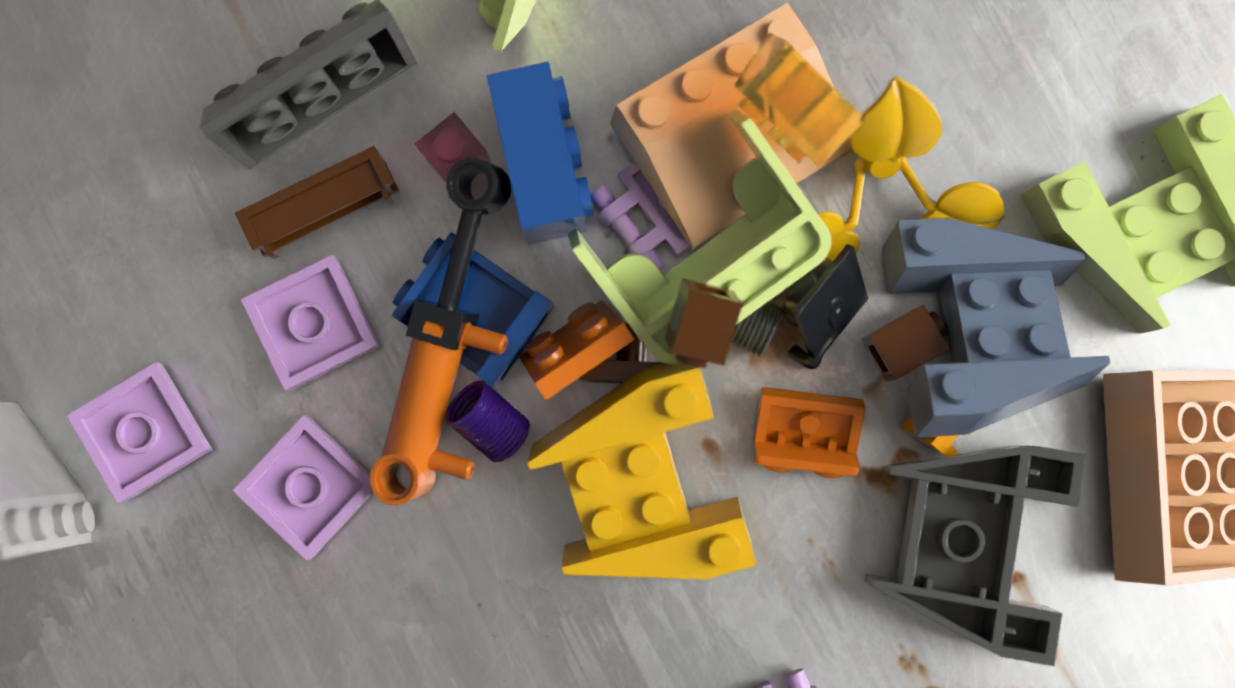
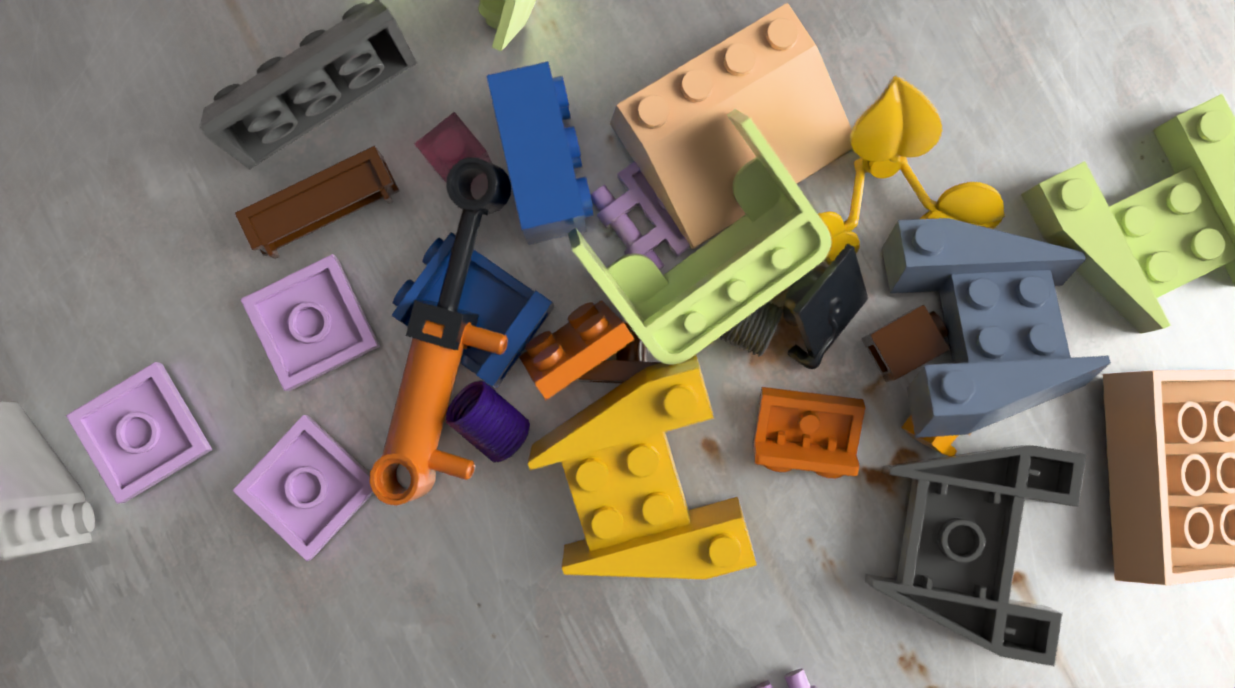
(702, 323): reddish brown brick -> none
(798, 100): clear yellow slope -> none

